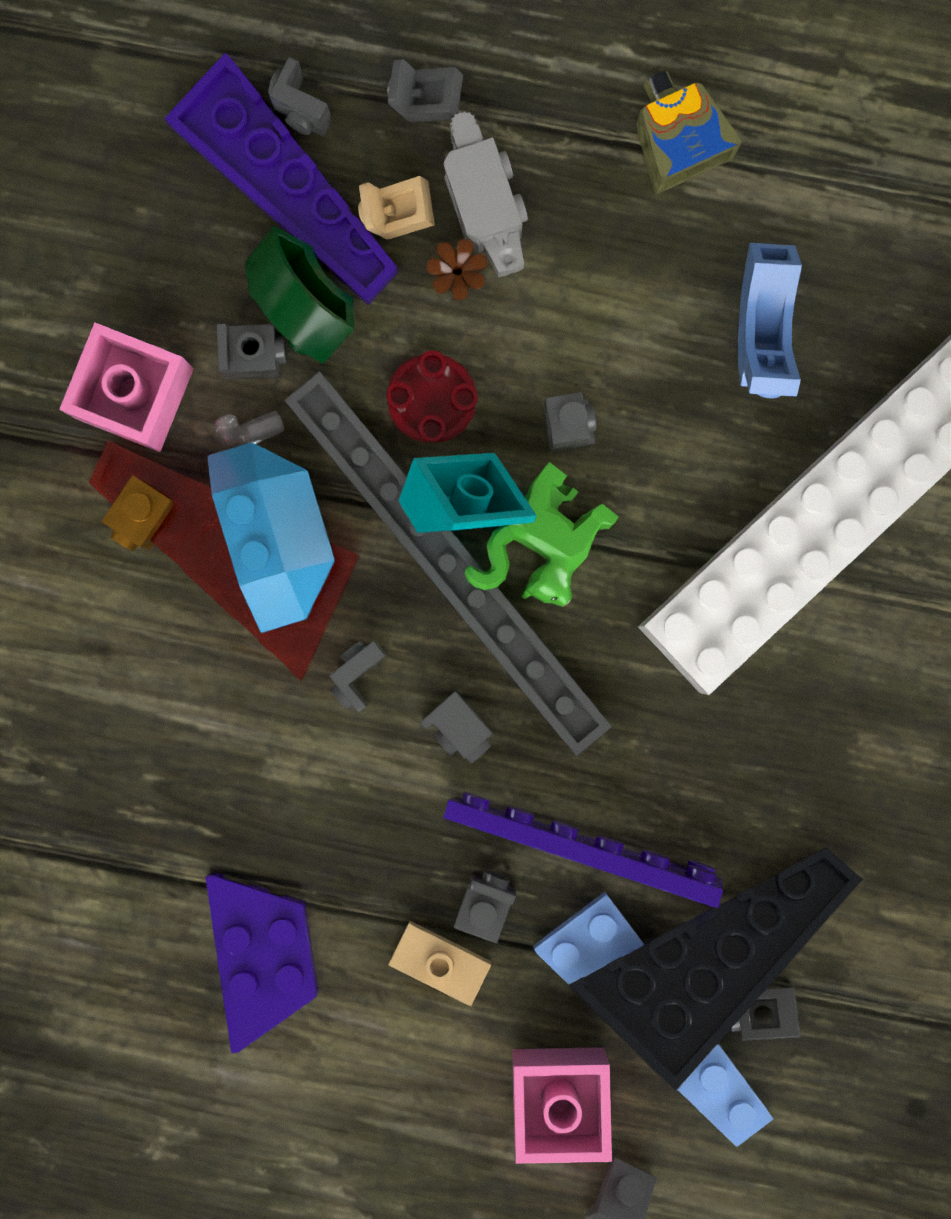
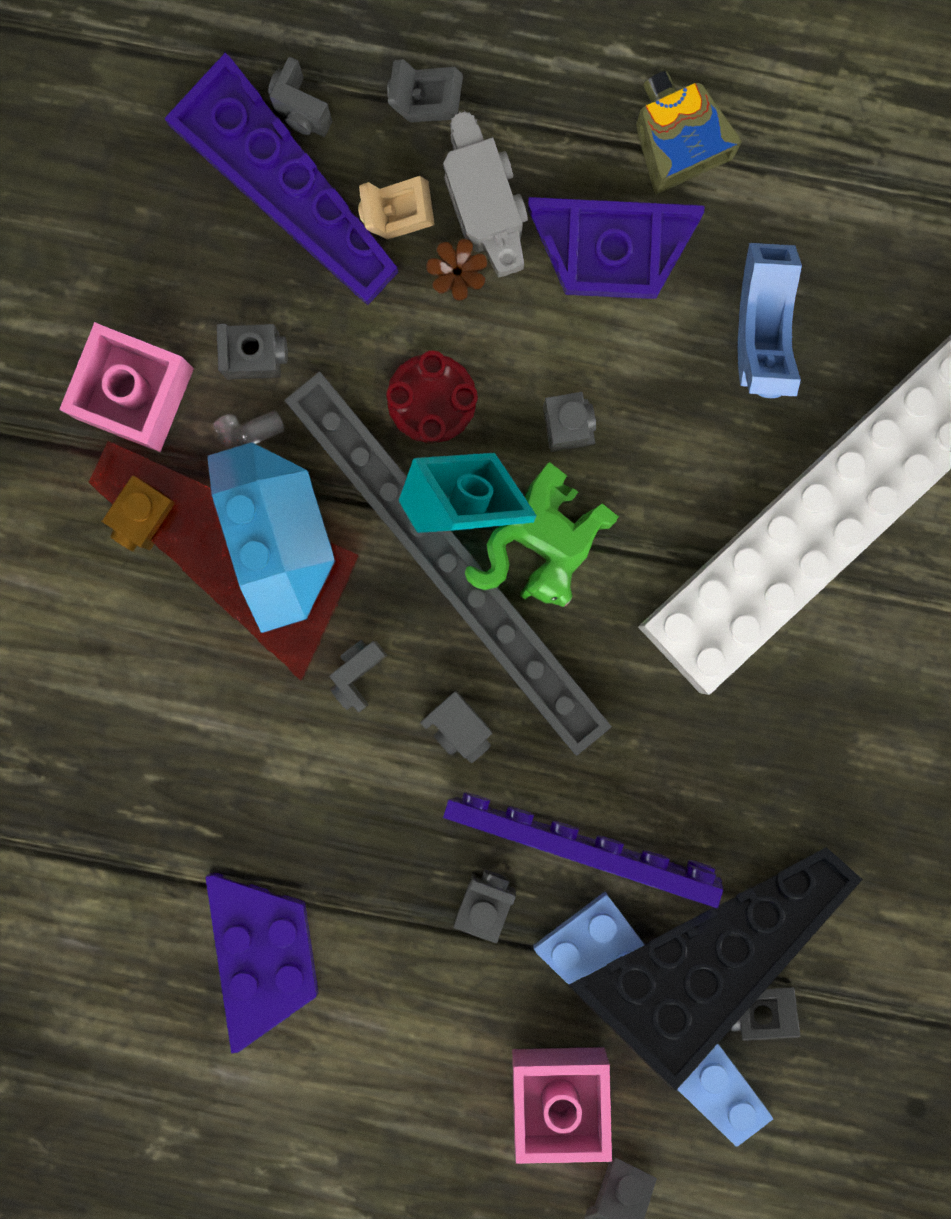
(298, 295): dark green brick -> none
(440, 963): tan plate -> none
(613, 244): none -> dark purple wing

